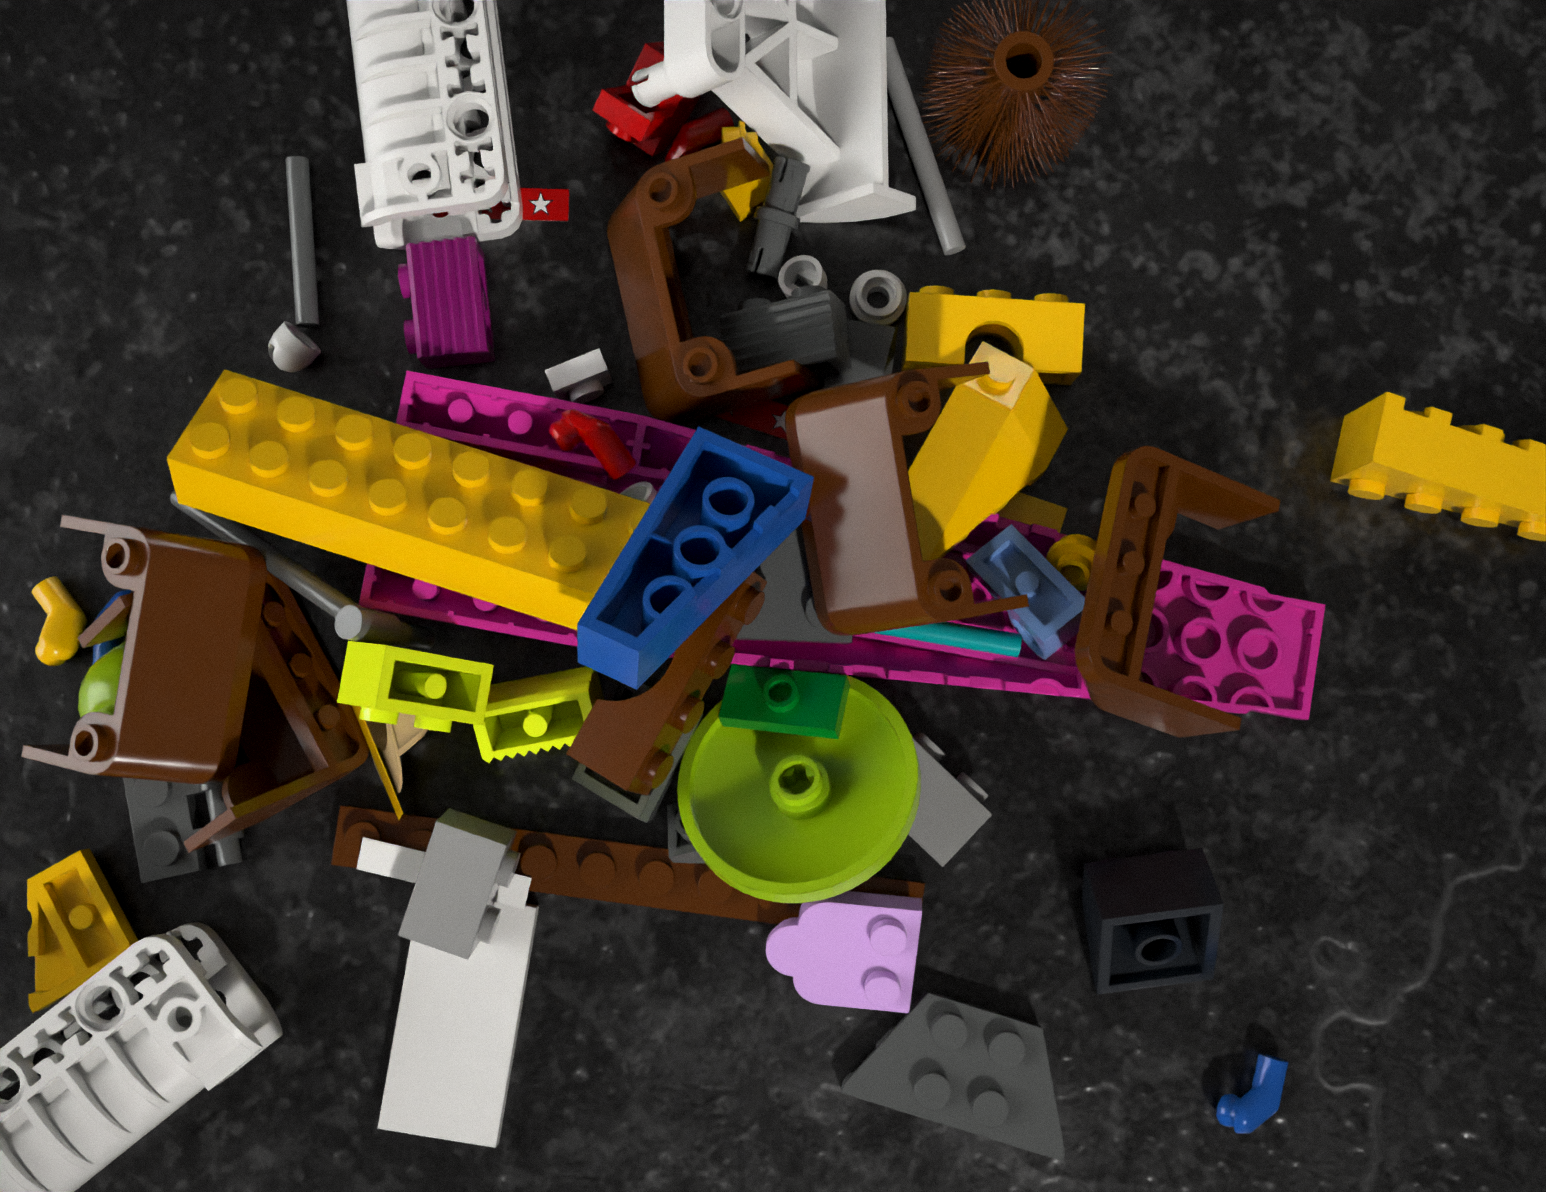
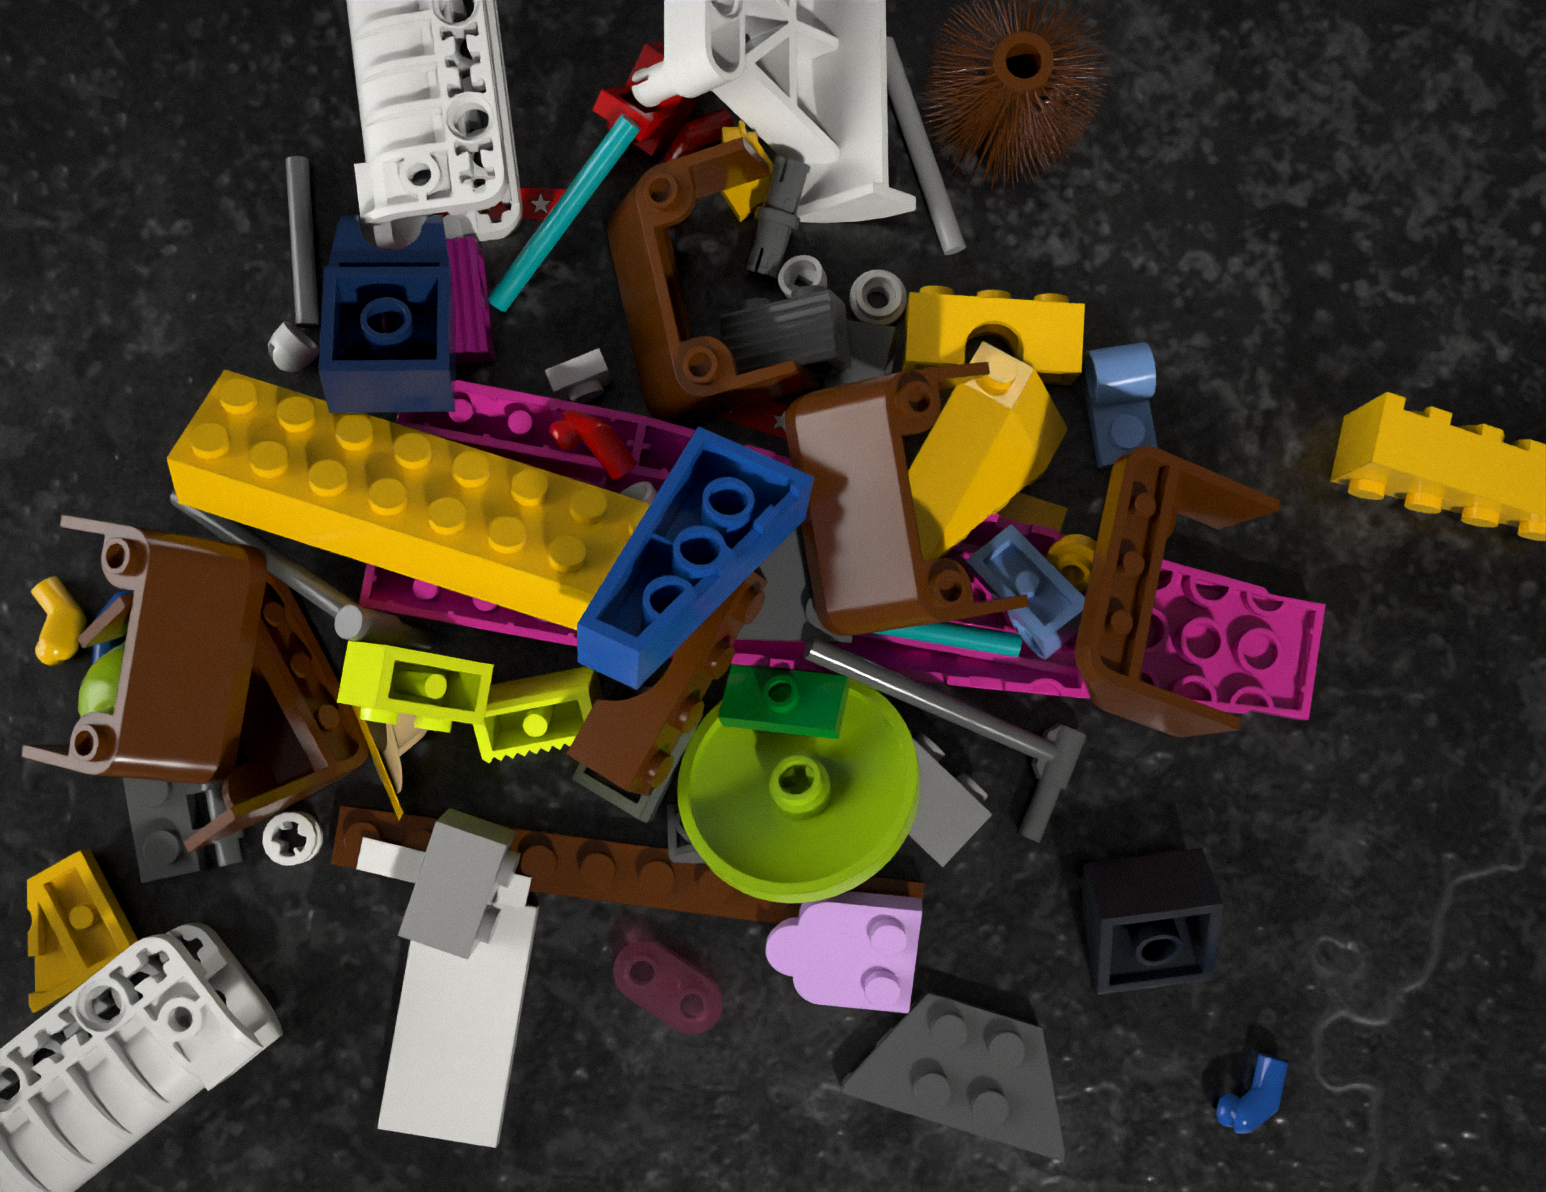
(278, 849): none -> white bush
(388, 324): none -> dark blue brick
(564, 212): none -> teal bar
(670, 984): none -> clear pink plate
(1052, 752): none -> dark grey bar
(1117, 398): none -> medium blue plate

